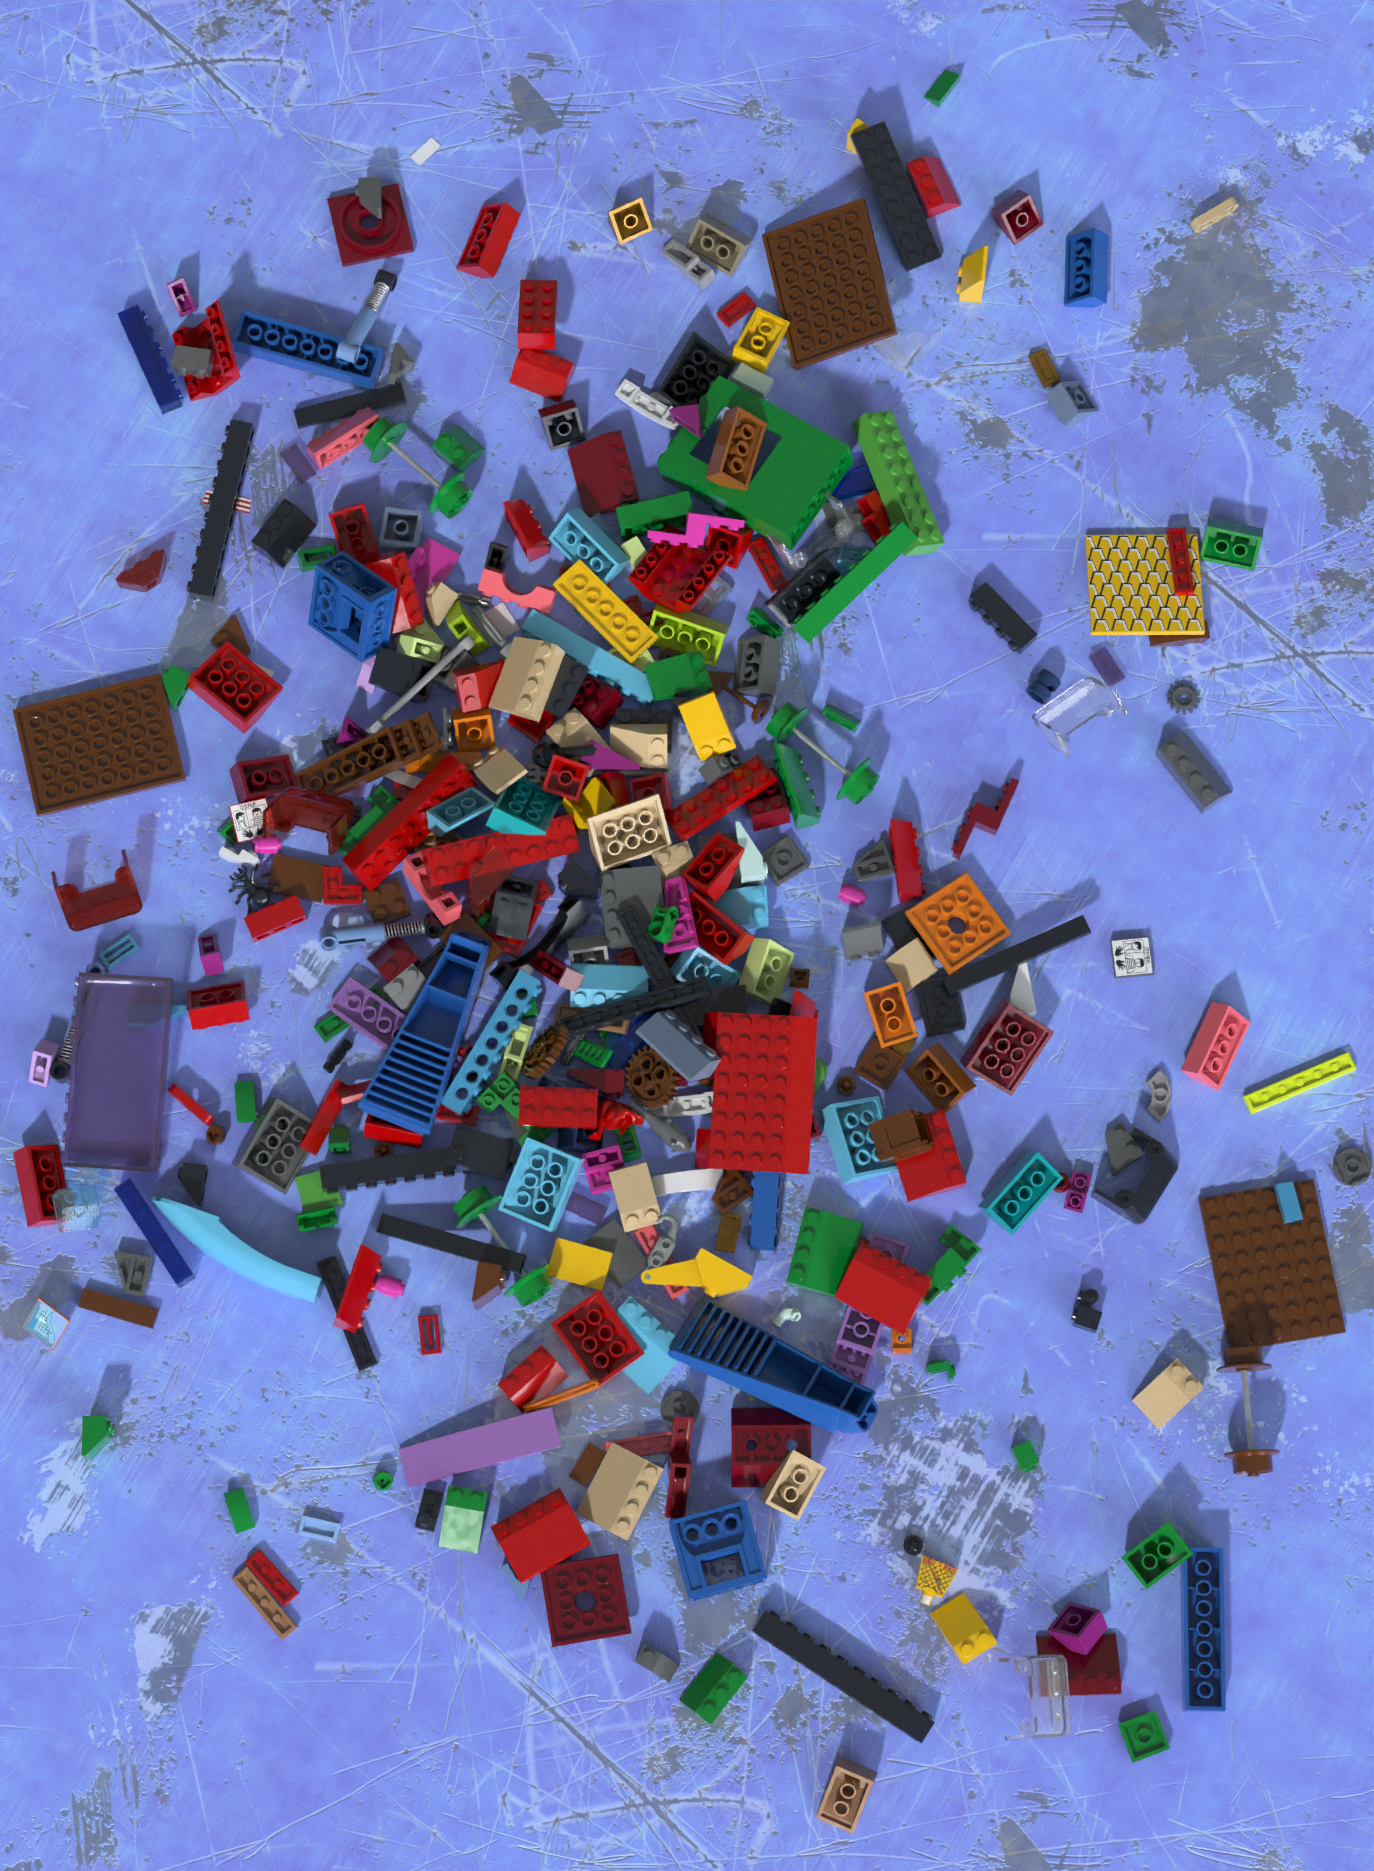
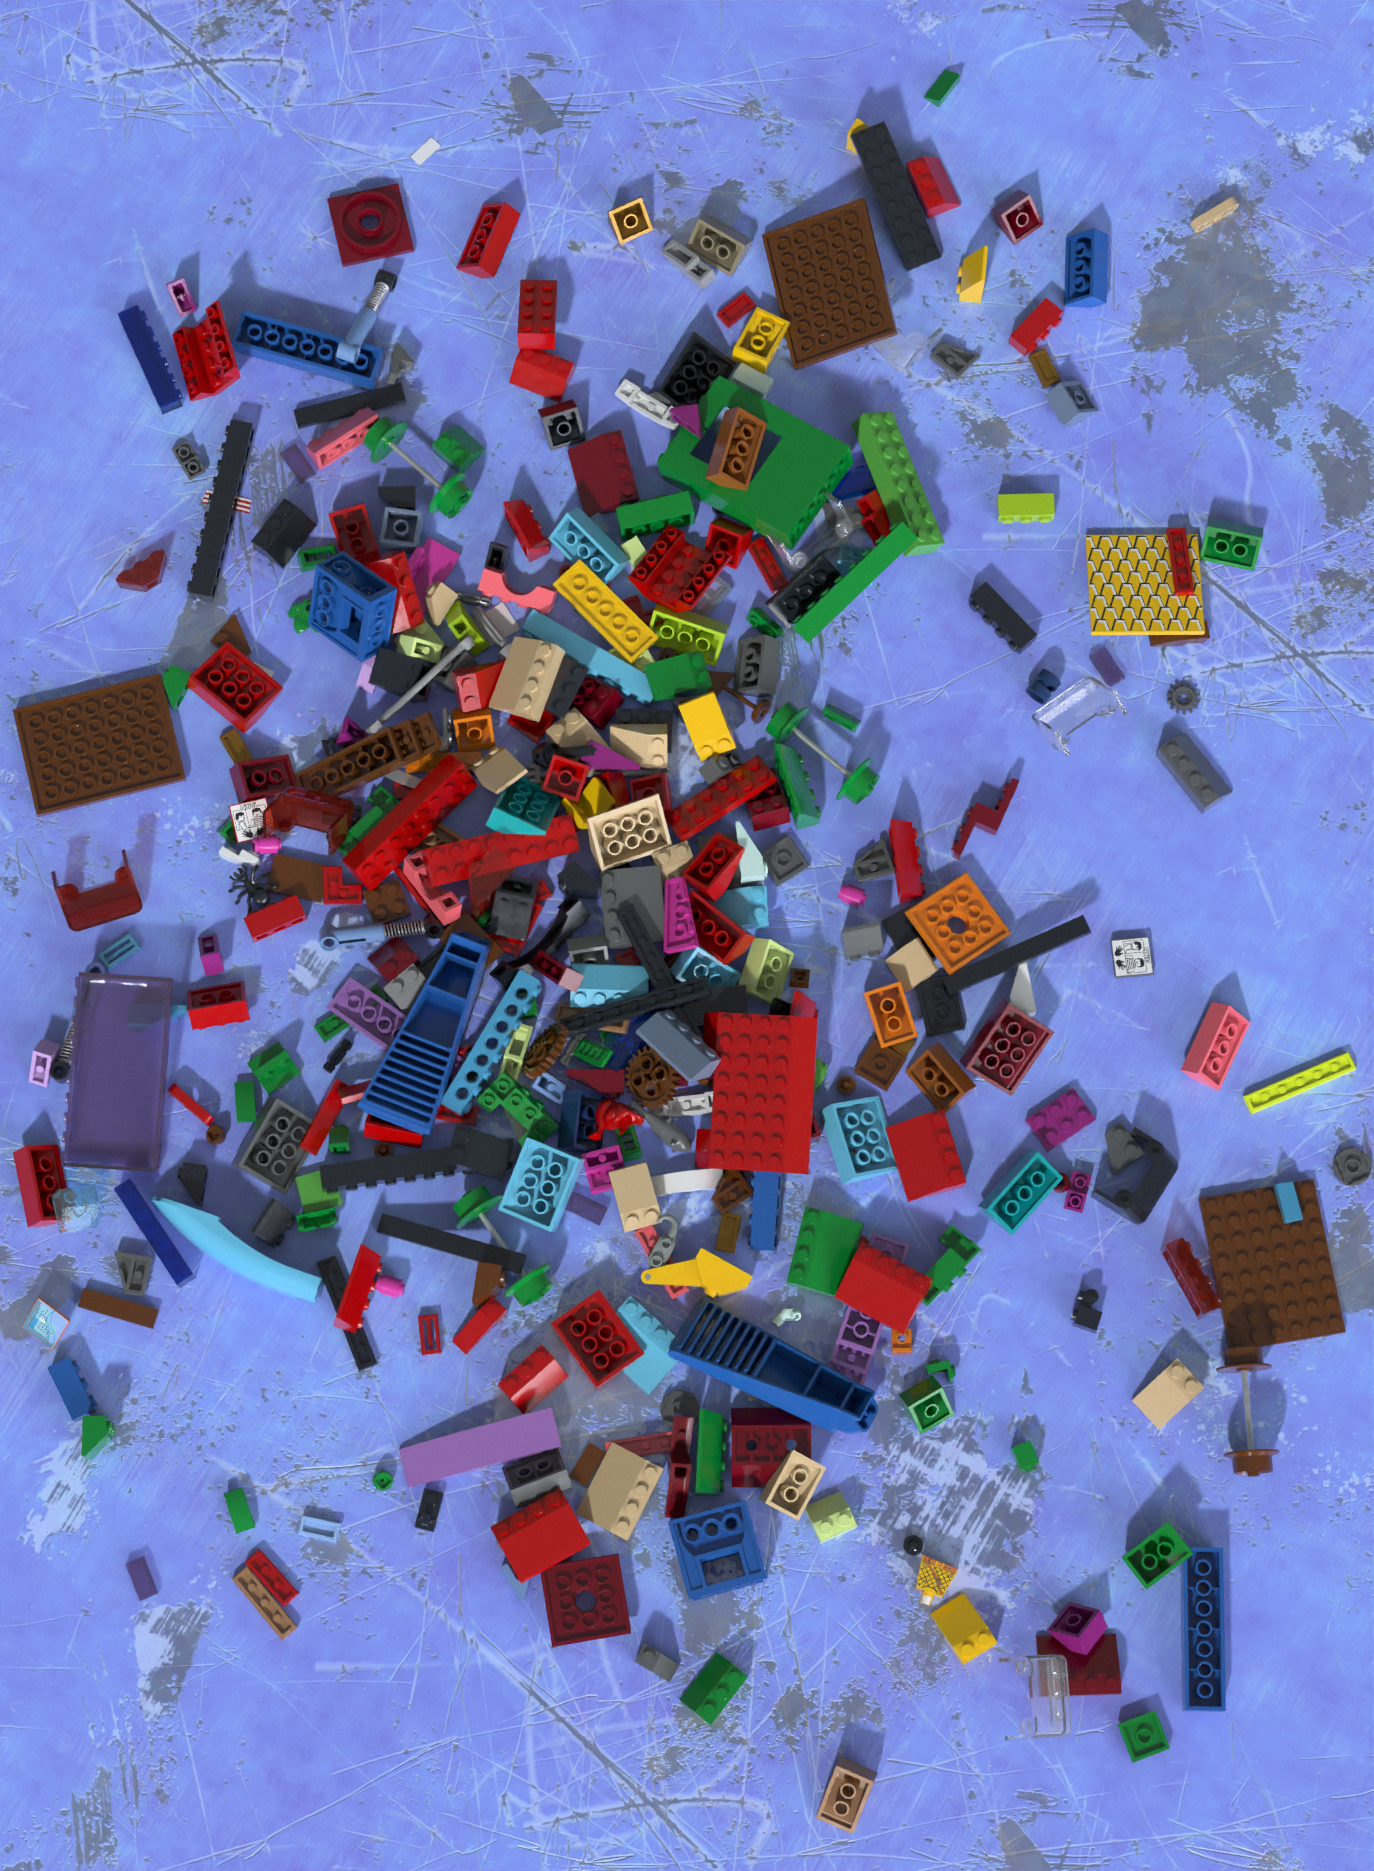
(72, 1389): none -> blue brick
(142, 1578): none -> clear purple tile
(188, 460): none -> dark grey slope
(192, 361): flat silver brick -> none
(235, 746): none -> pearl gold tile
(273, 1224): none -> black slope
(274, 1068): none -> green bracket
(301, 616): none -> green plate
(370, 194): dark grey slope -> none
(398, 870): none -> red bar
(399, 496): none -> black slope
(457, 811): medium azure slope -> none
(463, 1519): slope -> none
(480, 1325): none -> red slope
(536, 1477): none -> dark grey slope
(558, 1107): red plate -> none
(561, 1396): orange axle -> none
(579, 1264): yellow tile -> none
(626, 1259): dark grey tile -> none
(662, 923): green piece -> none
(695, 529): dark pink bracket -> none
(709, 1453): none -> green slope
(830, 1517): none -> yellowish green slope
(843, 1677): black brick -> none
(901, 1136): reddish brown container -> none
(926, 1404): none -> green slope
(953, 359): none -> dark grey wing
(1025, 508): none -> lime brick
(1036, 327): none -> red brick
(1060, 1120): none -> magenta plate
(1160, 1096): light grey tile -> none
(1191, 1278): none -> clear red slope

